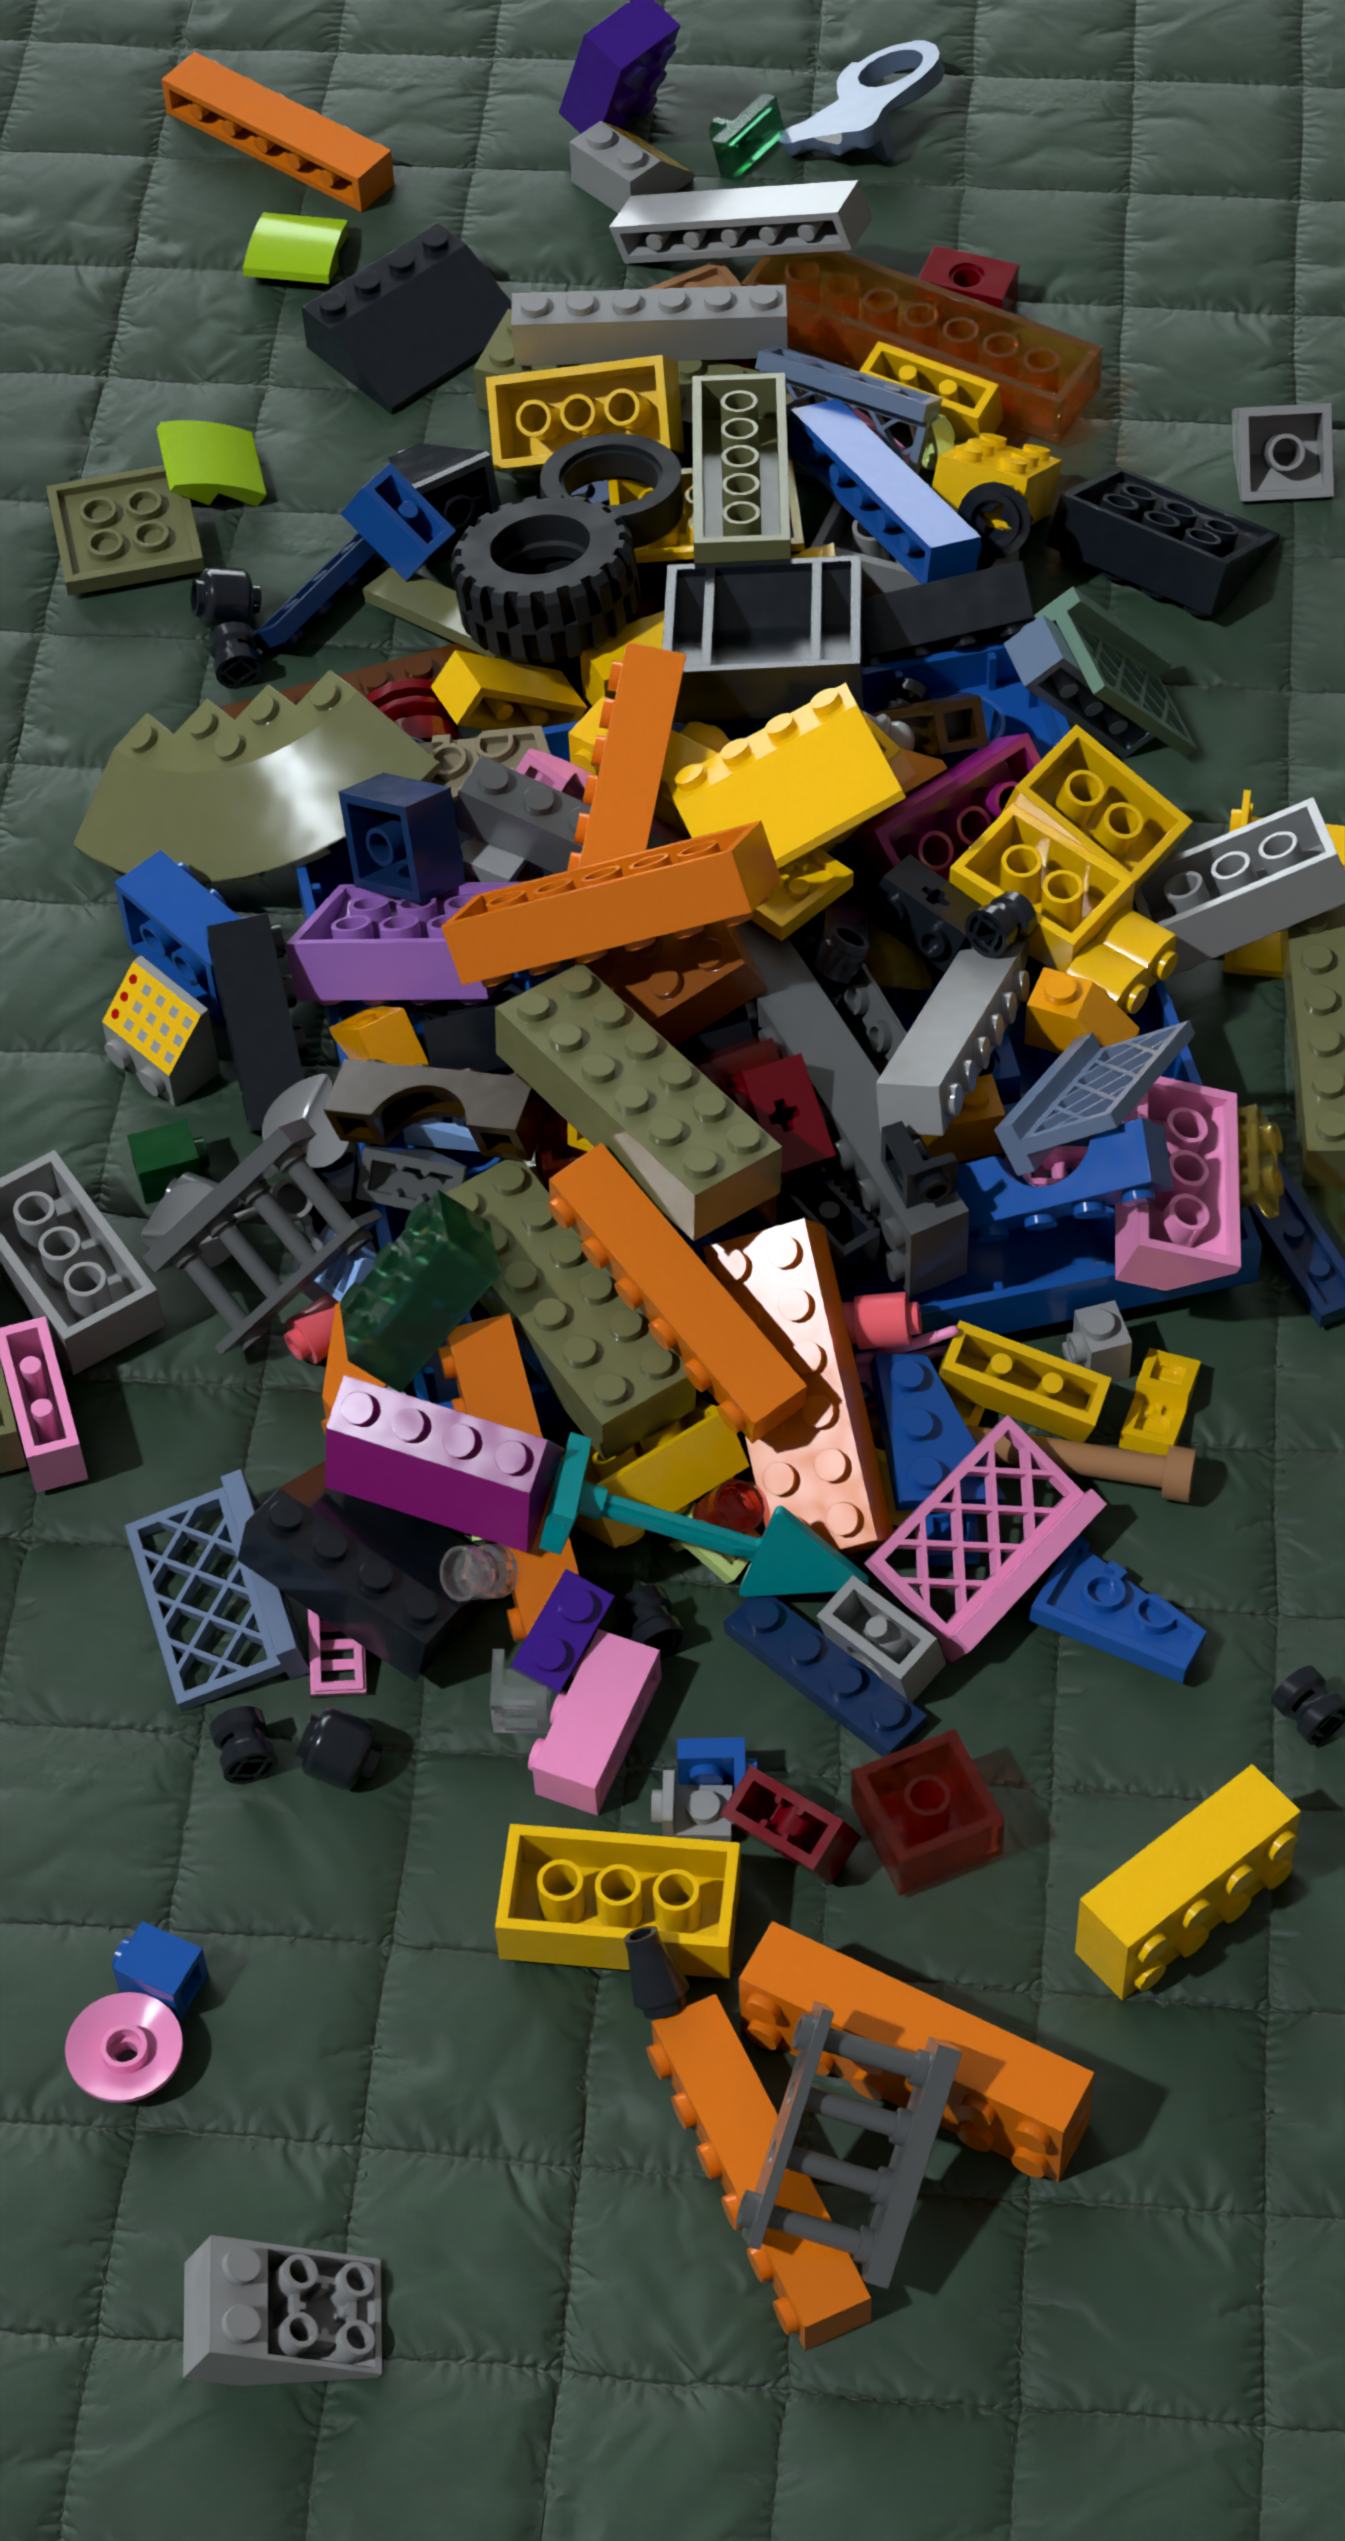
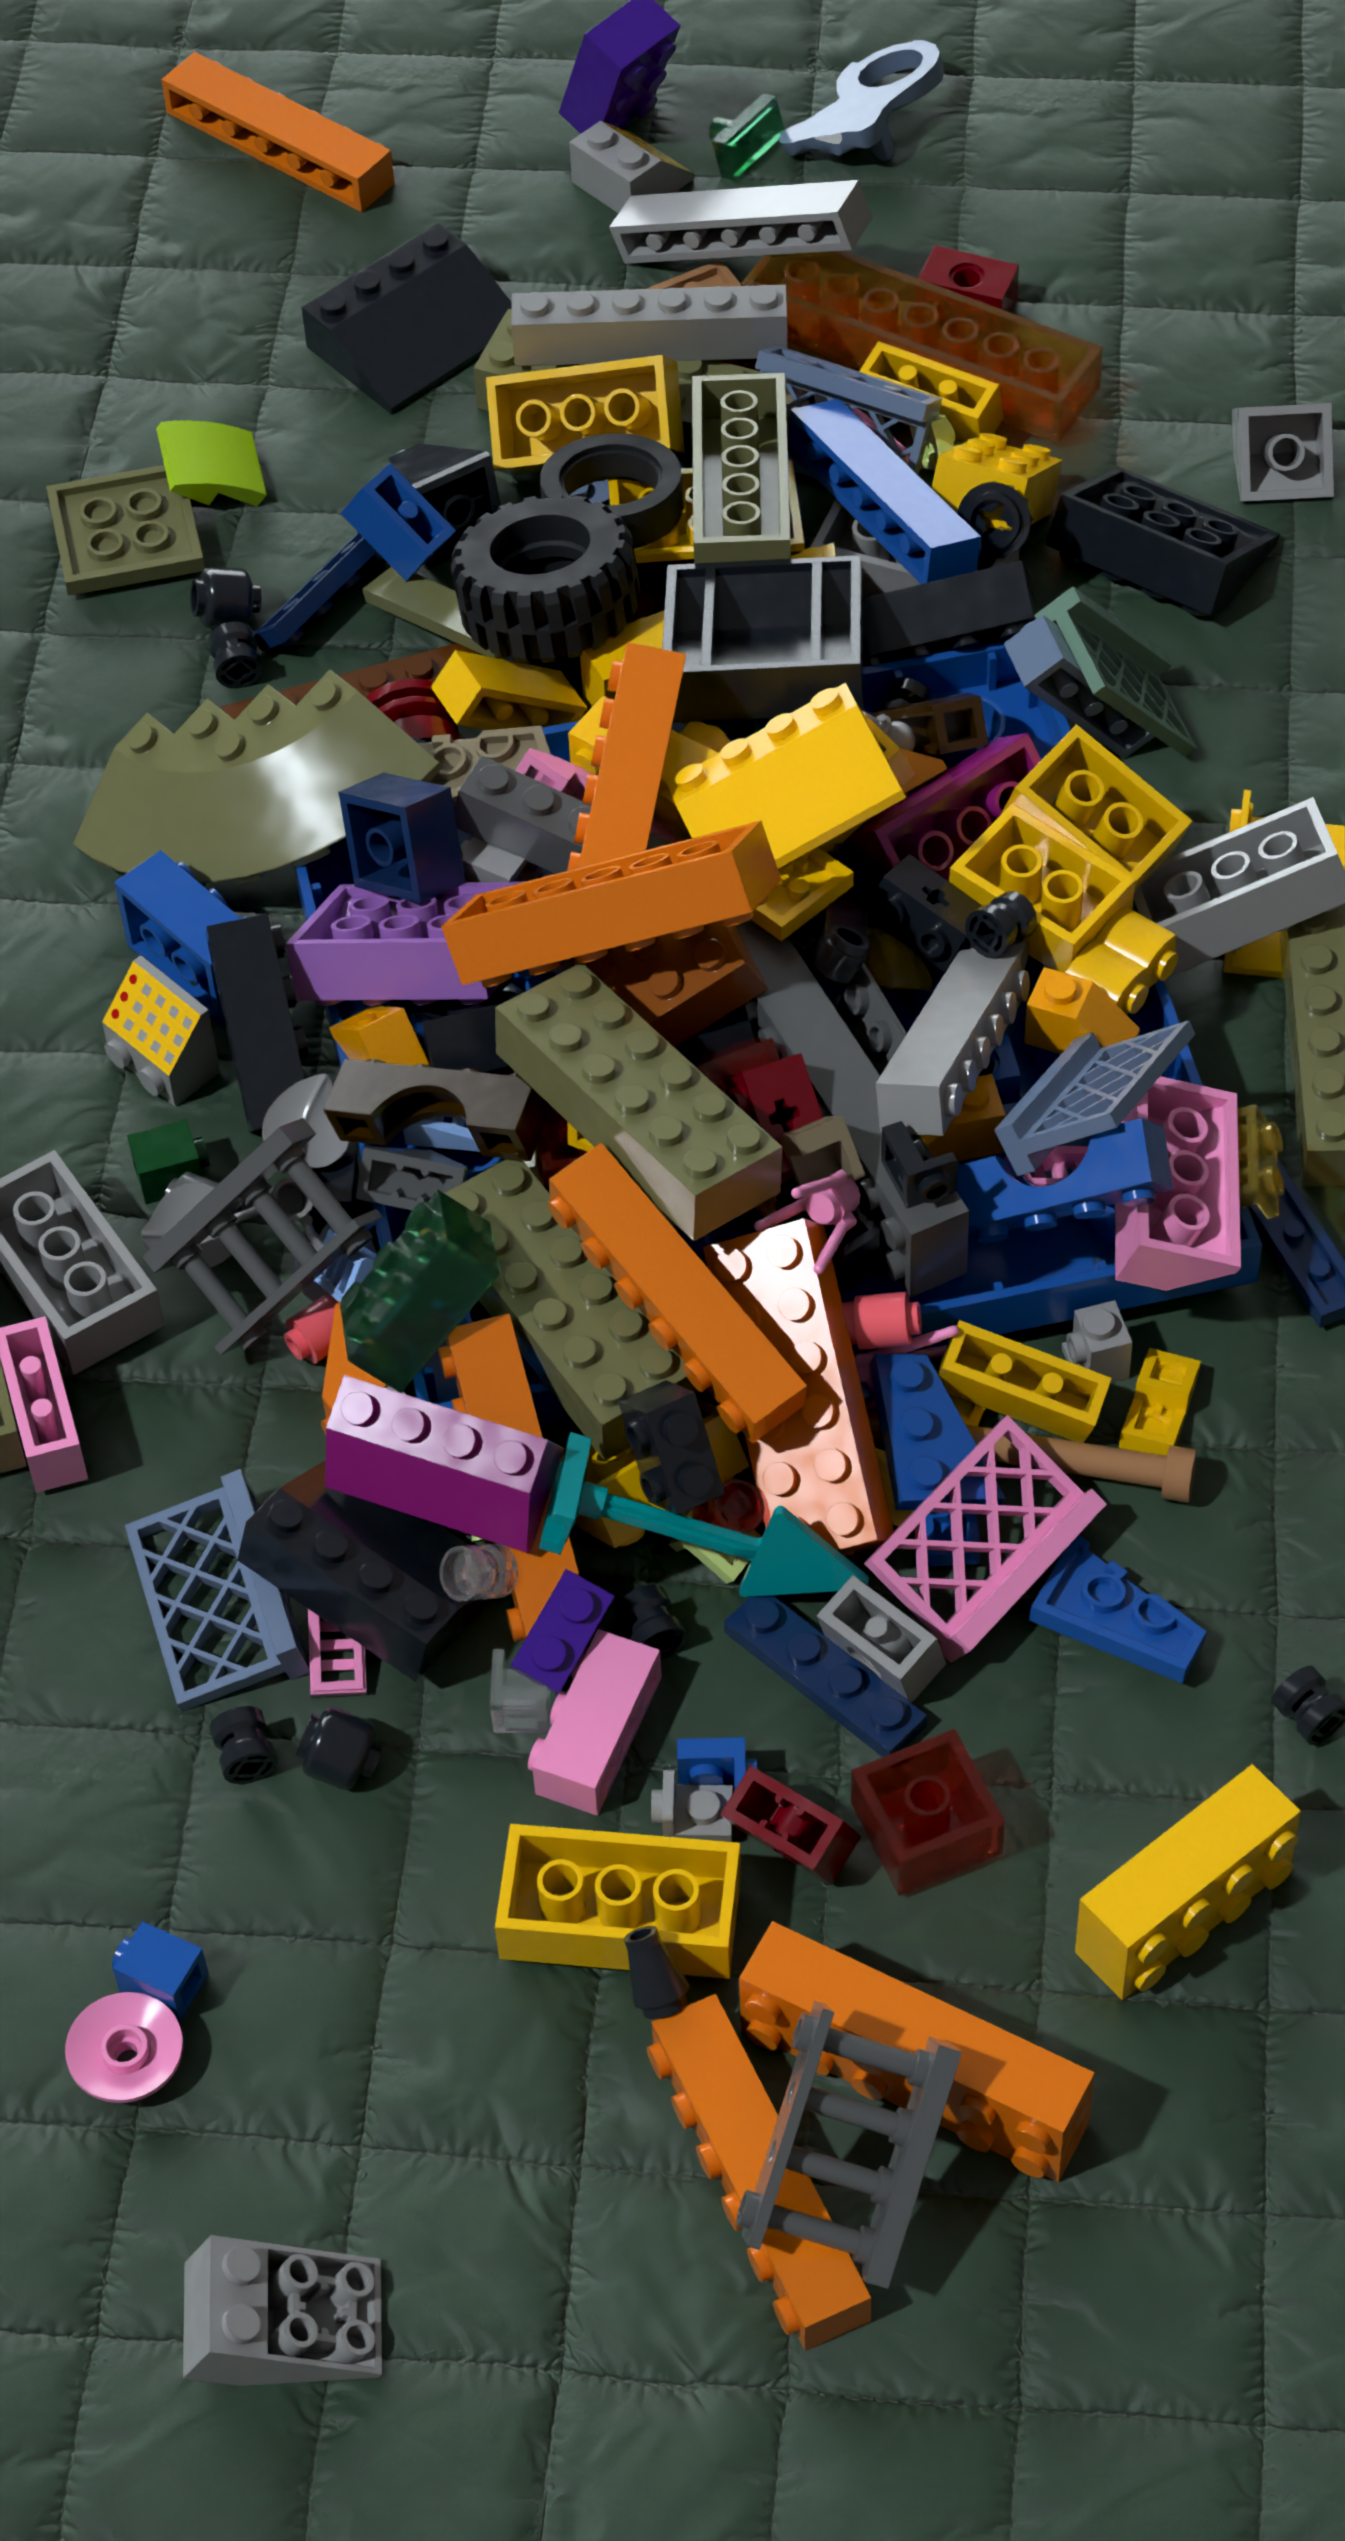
(295, 248): lime slope -> none
(671, 1447): none -> black brick
(821, 1150): none -> dark tan panel
(826, 1202): none -> bright pink plant

